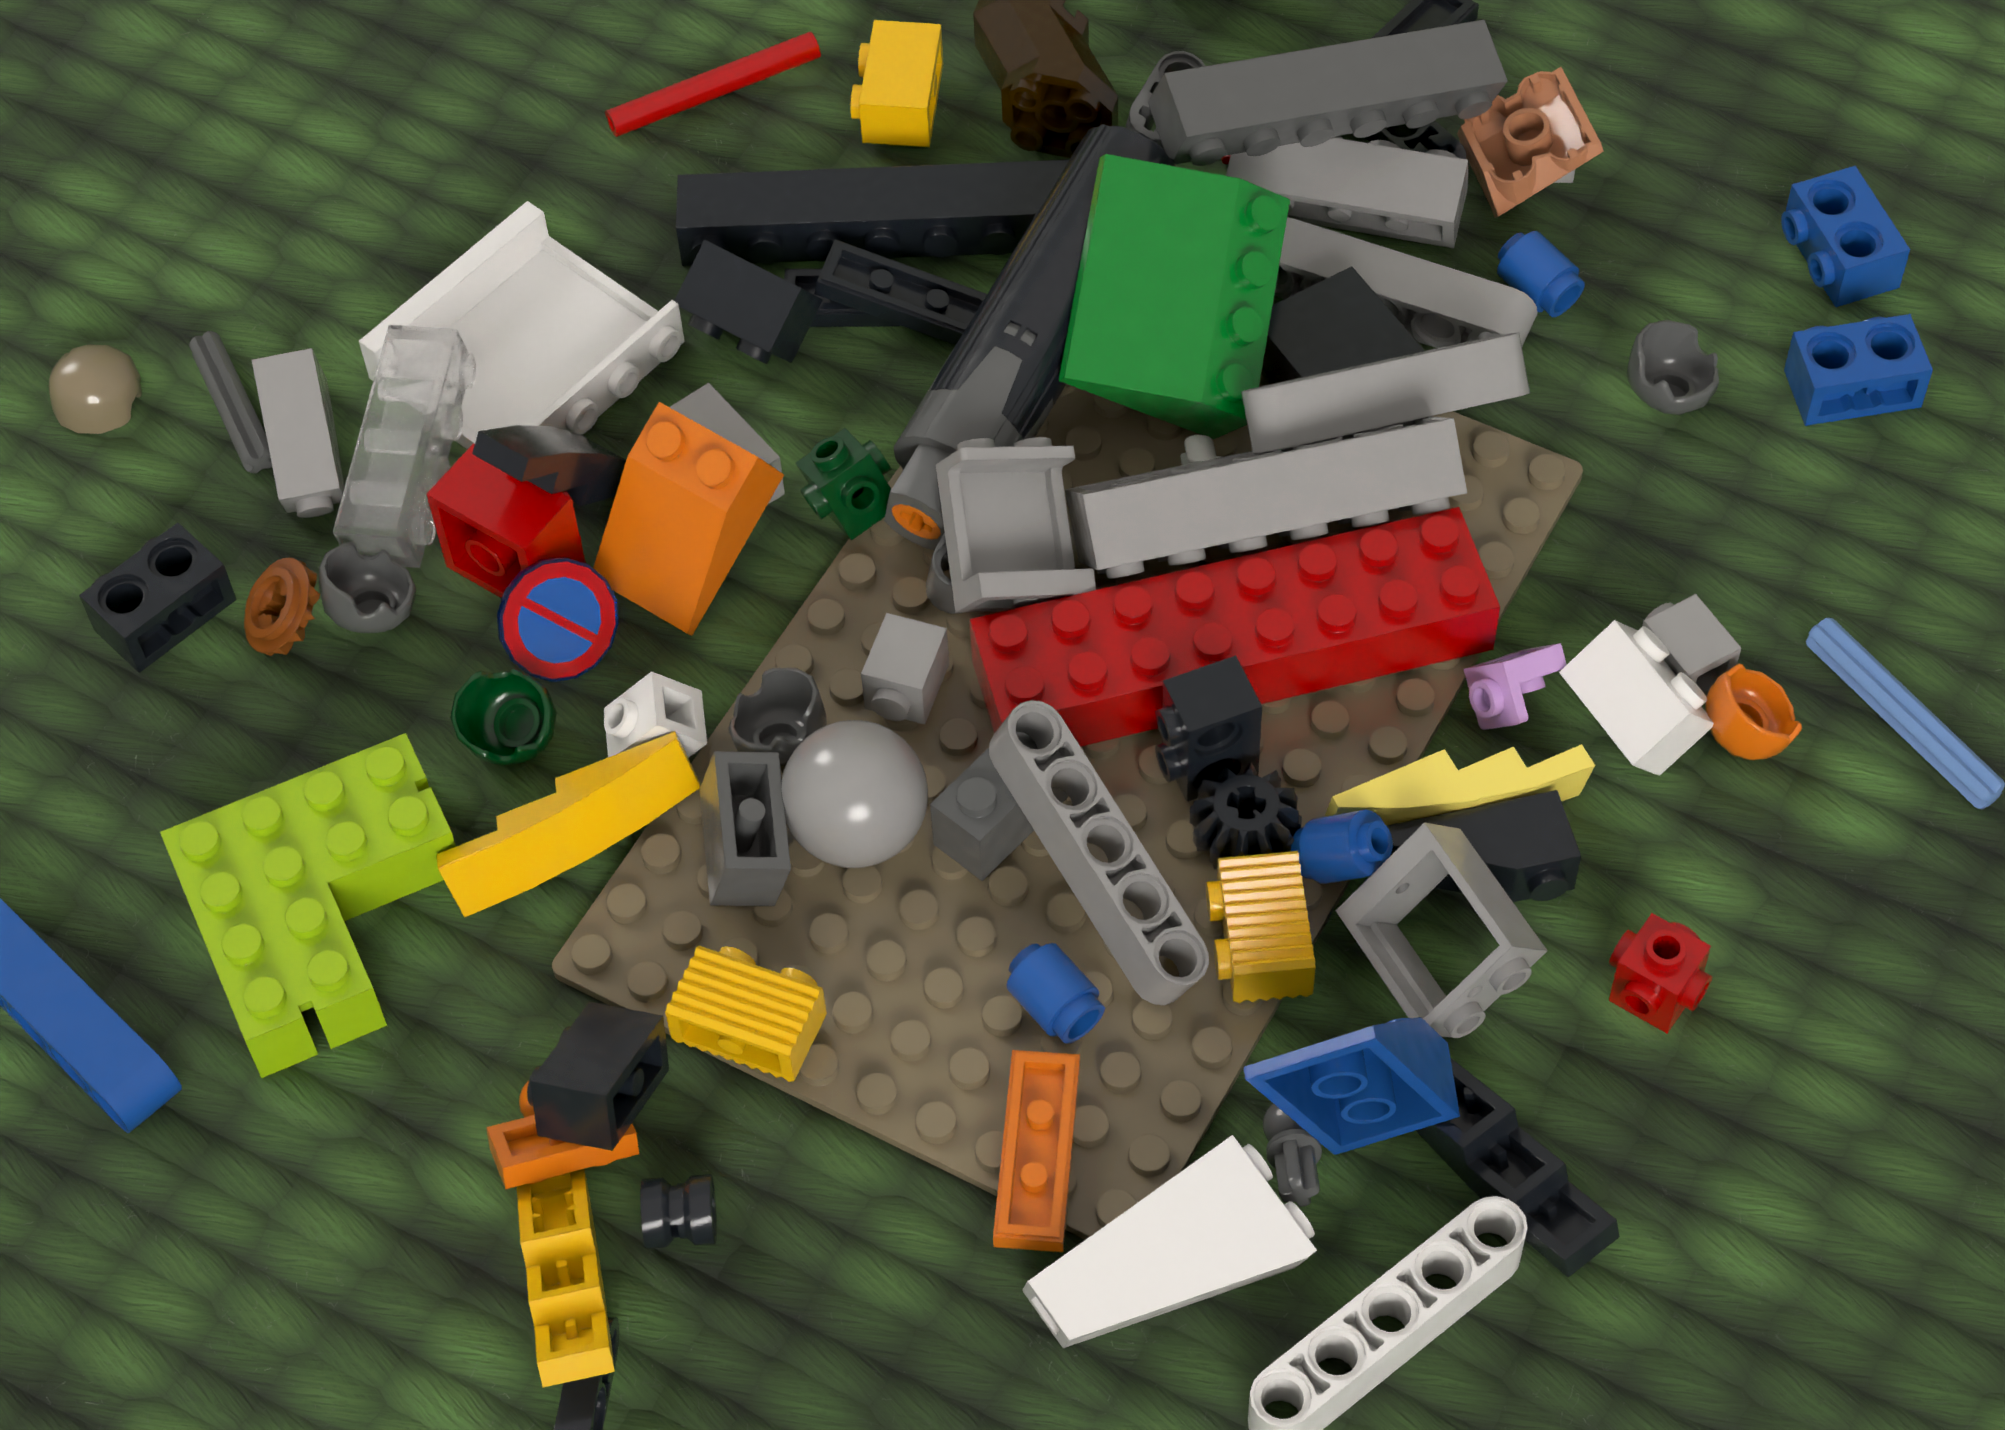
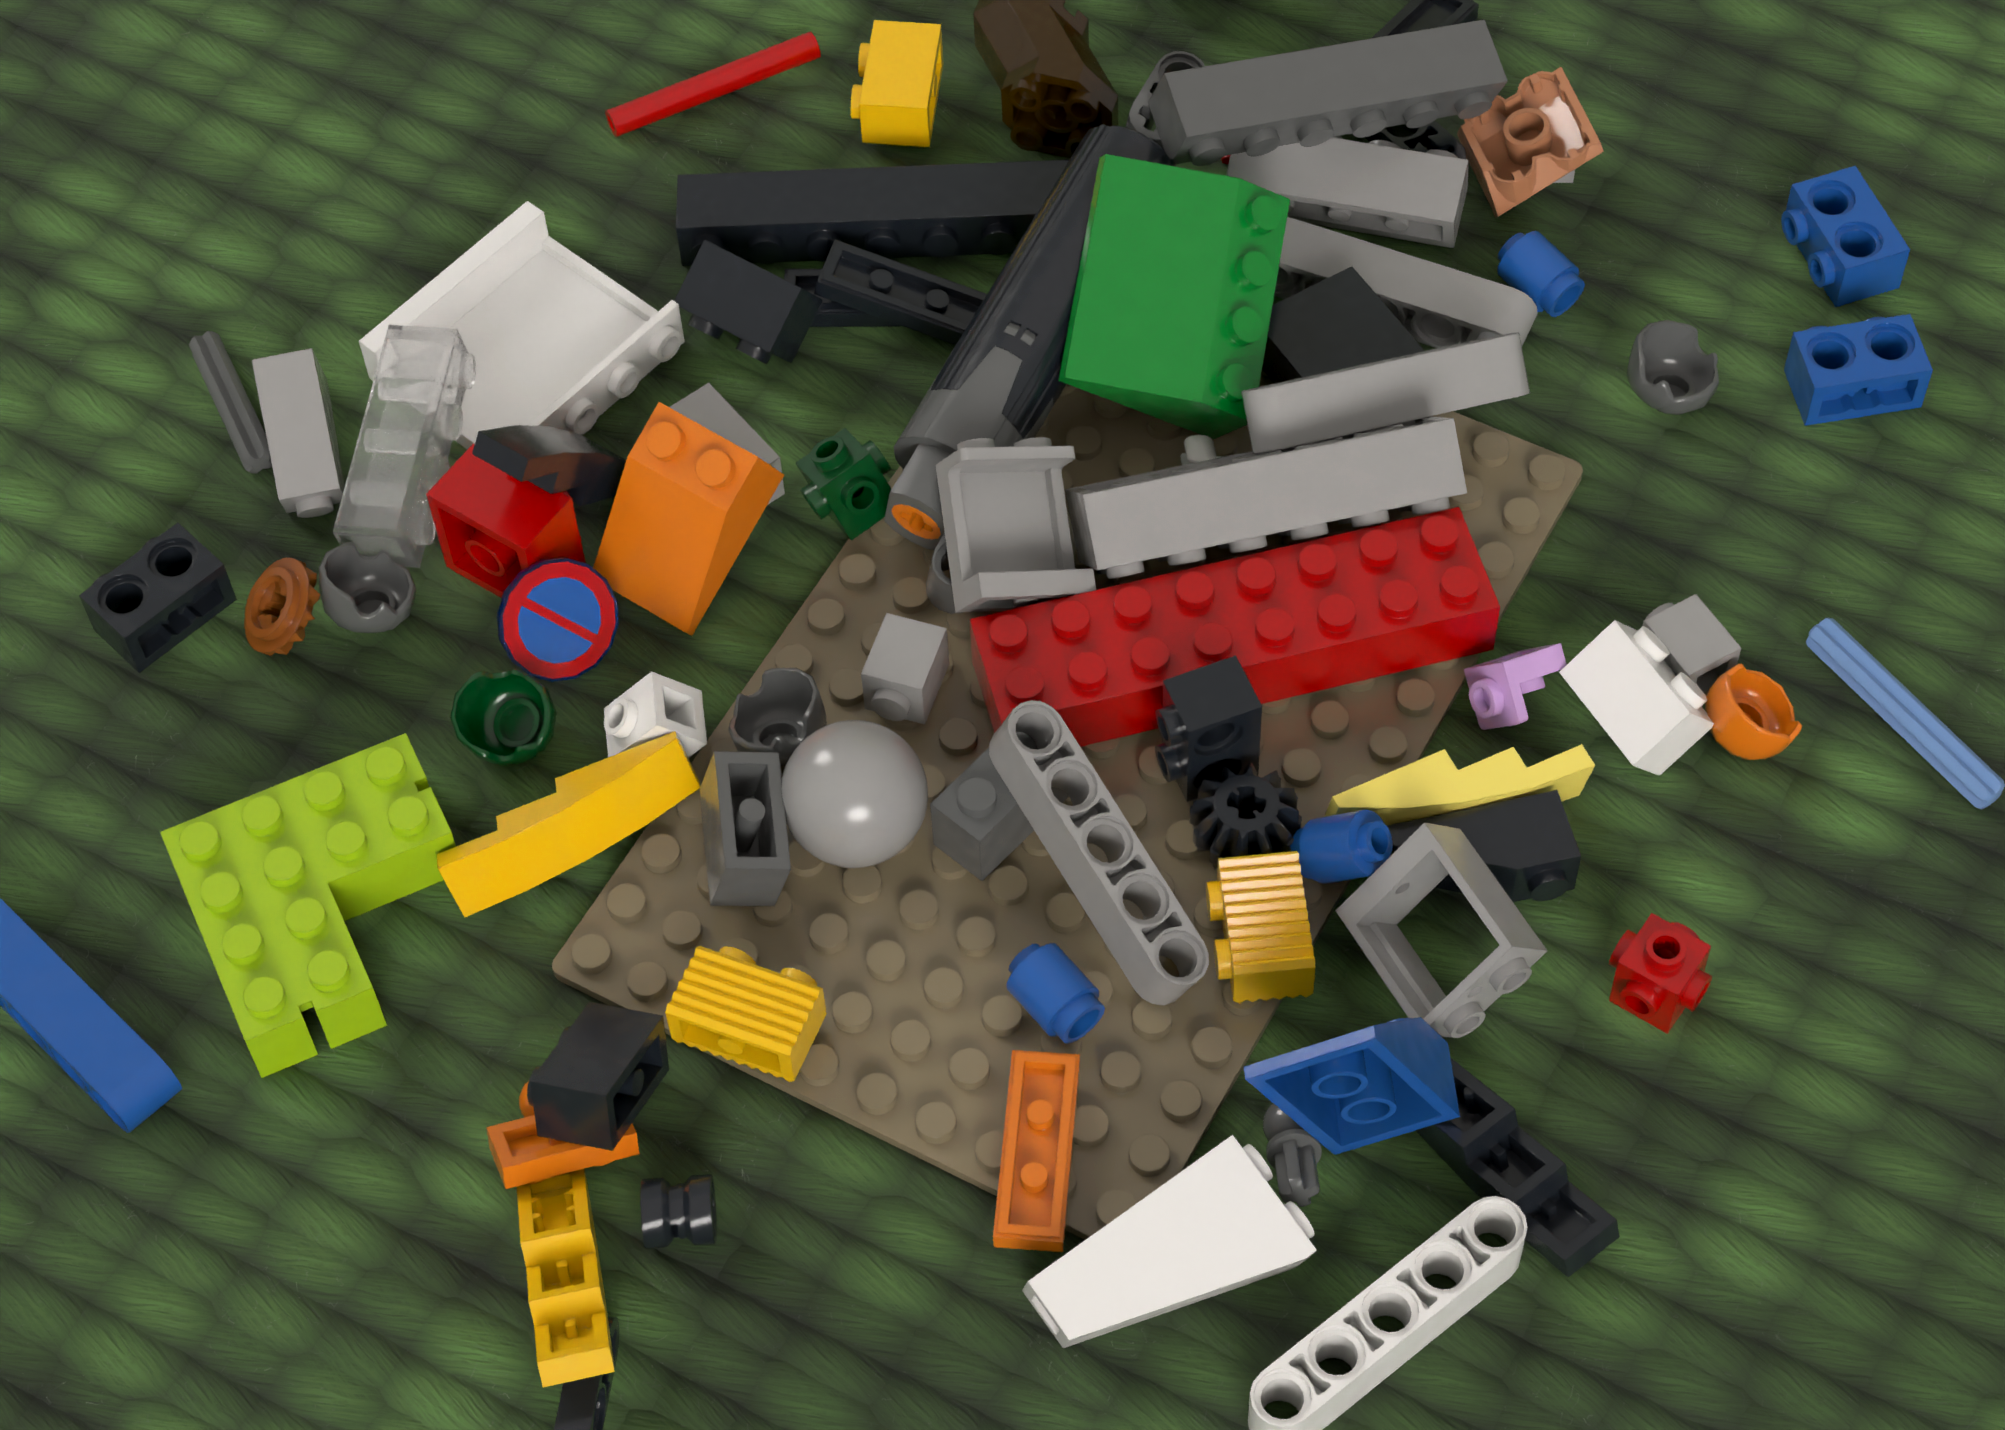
(94, 388): dark tan hair -> none

